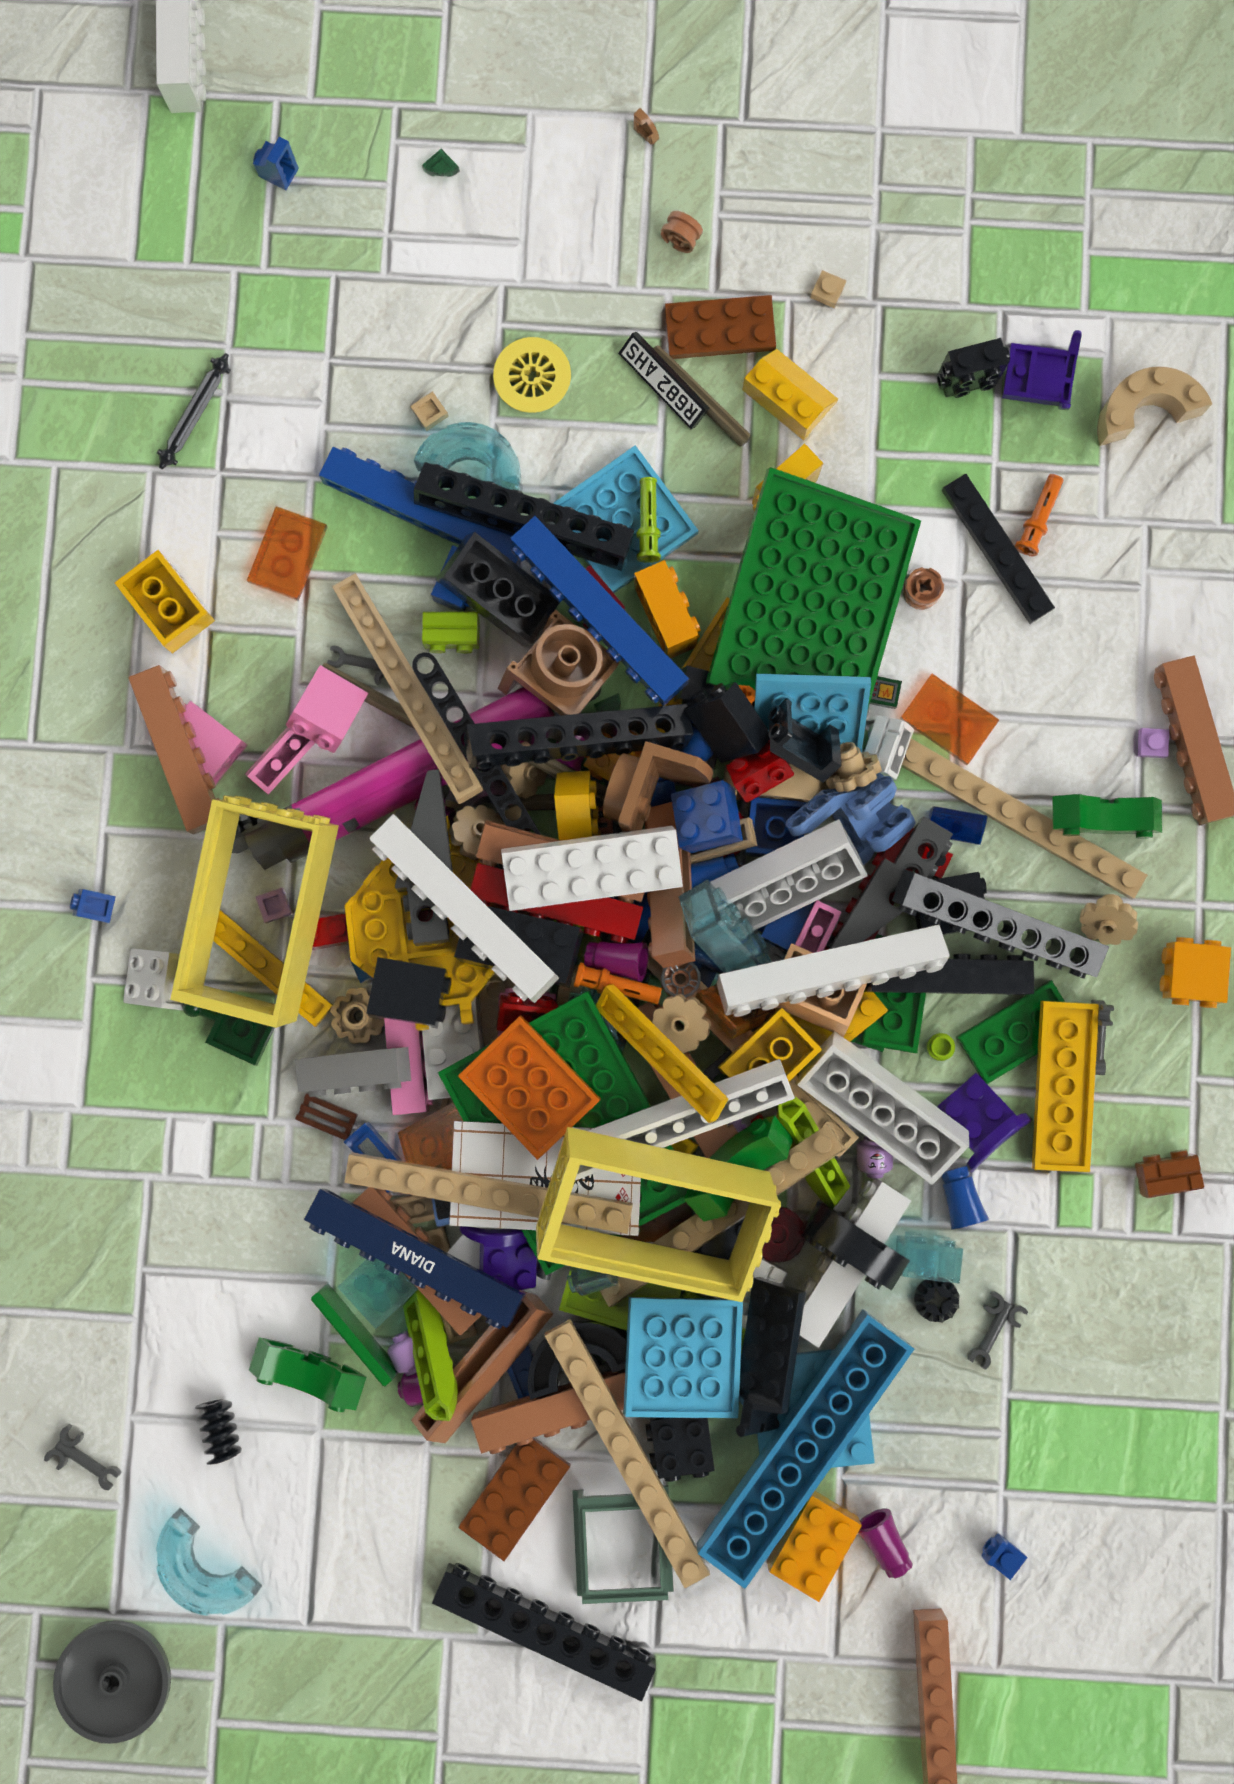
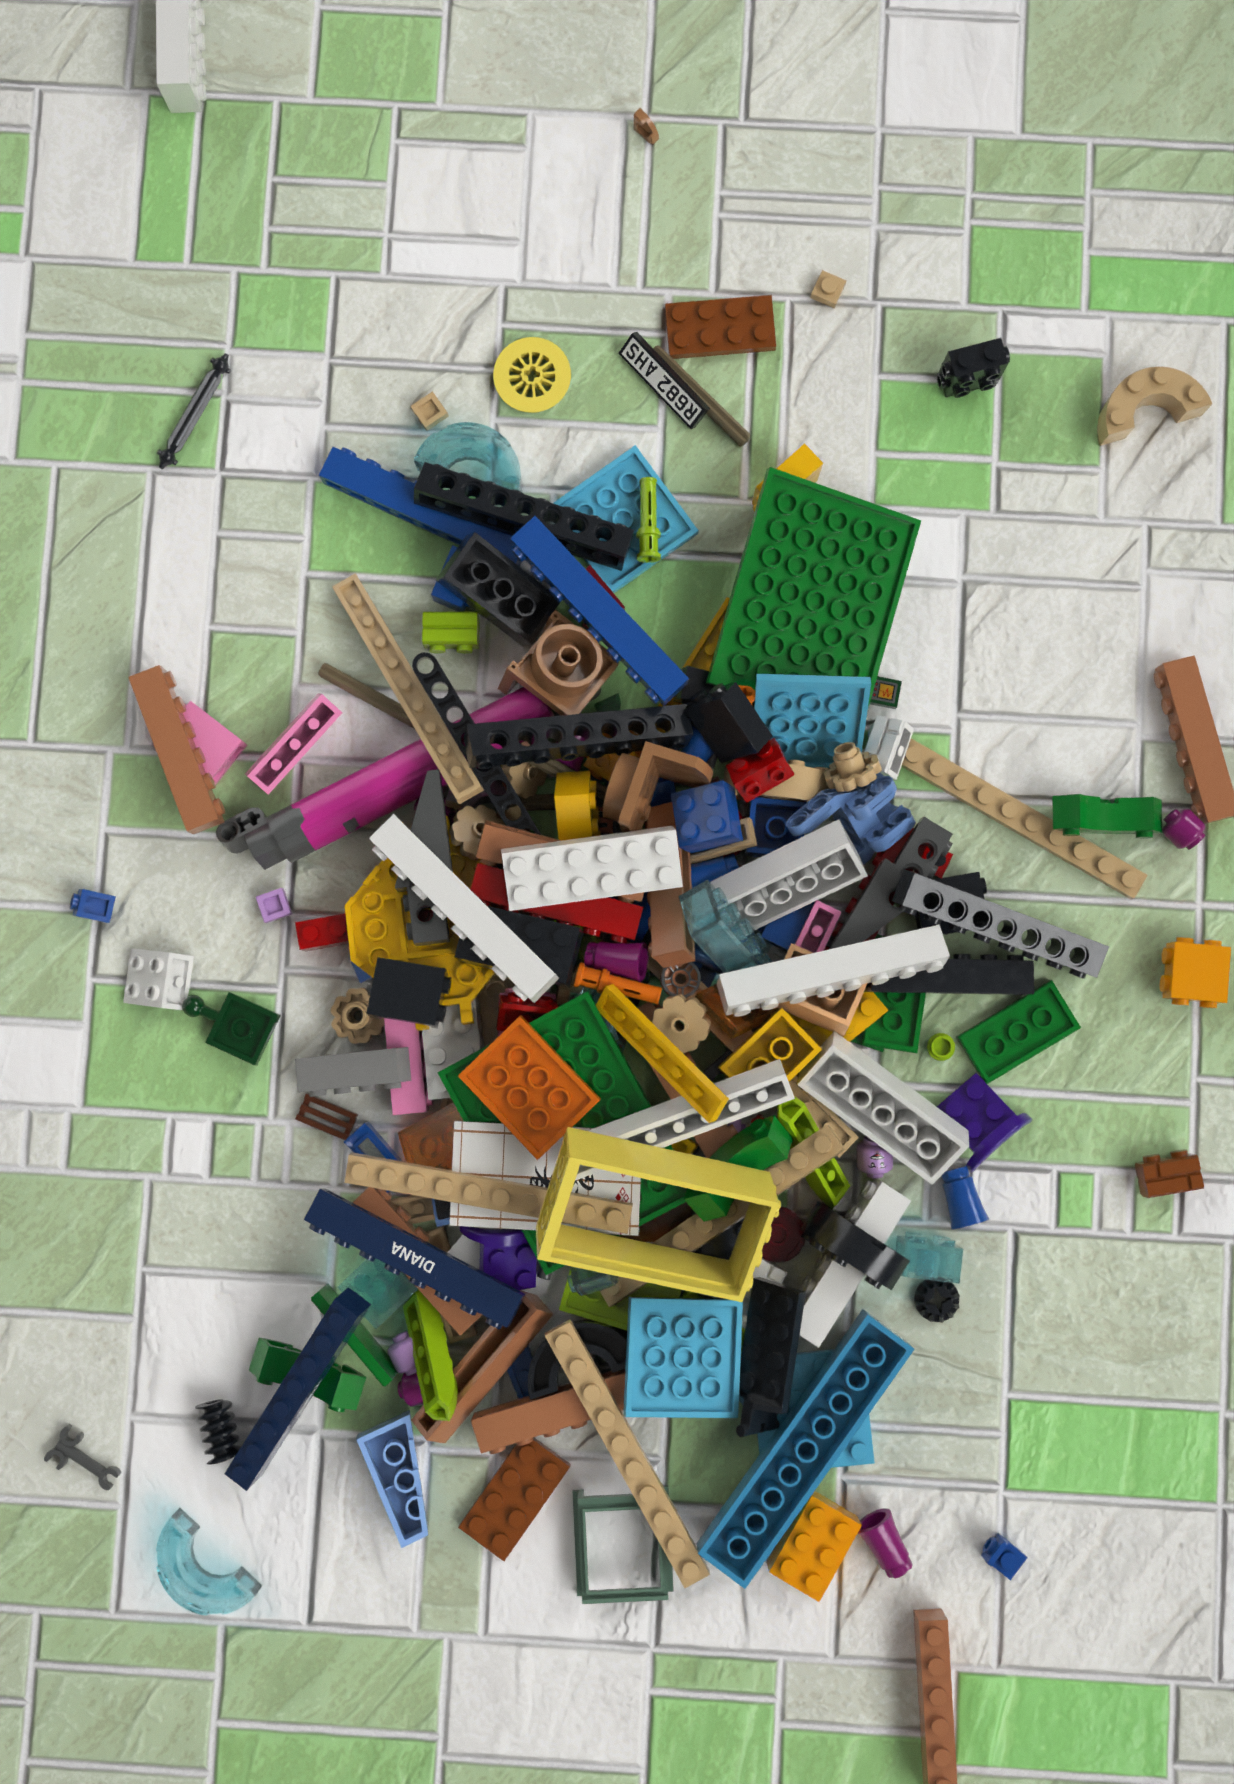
(112, 1681): dark grey dish -> none
(164, 601): yellow brick -> none
(206, 904): light yellow door -> none
(266, 966): yellow plate -> none
(276, 163): blue arch -> none
(287, 553): clear orange tile -> none
(297, 1388): none -> dark blue brick
(326, 709): bright pink panel -> none
(358, 661): dark grey bar -> none
(394, 1468): none -> light blue wedge
(440, 165): clear green tile -> none
(631, 1682): black brick -> none
(666, 609): light orange brick -> none
(680, 1447): black brick -> none
(681, 231): nougat wheel -> none
(788, 393): yellow slope -> none
(801, 746): black panel -> none
(927, 598): nougat wheel -> none
(949, 719): clear orange tile -> none
(963, 825): clear blue slope -> none
(998, 548): black plate -> none
(1003, 1311): dark grey bar -> none
(1036, 525): orange pin -> none
(1042, 373): dark purple piece -> none
(1065, 1086): yellow plate -> none
(1103, 1021): dark grey bar -> none
(1109, 920): tan plant -> none
(1153, 743): lavender plate -> none
(1183, 828): none -> magenta head

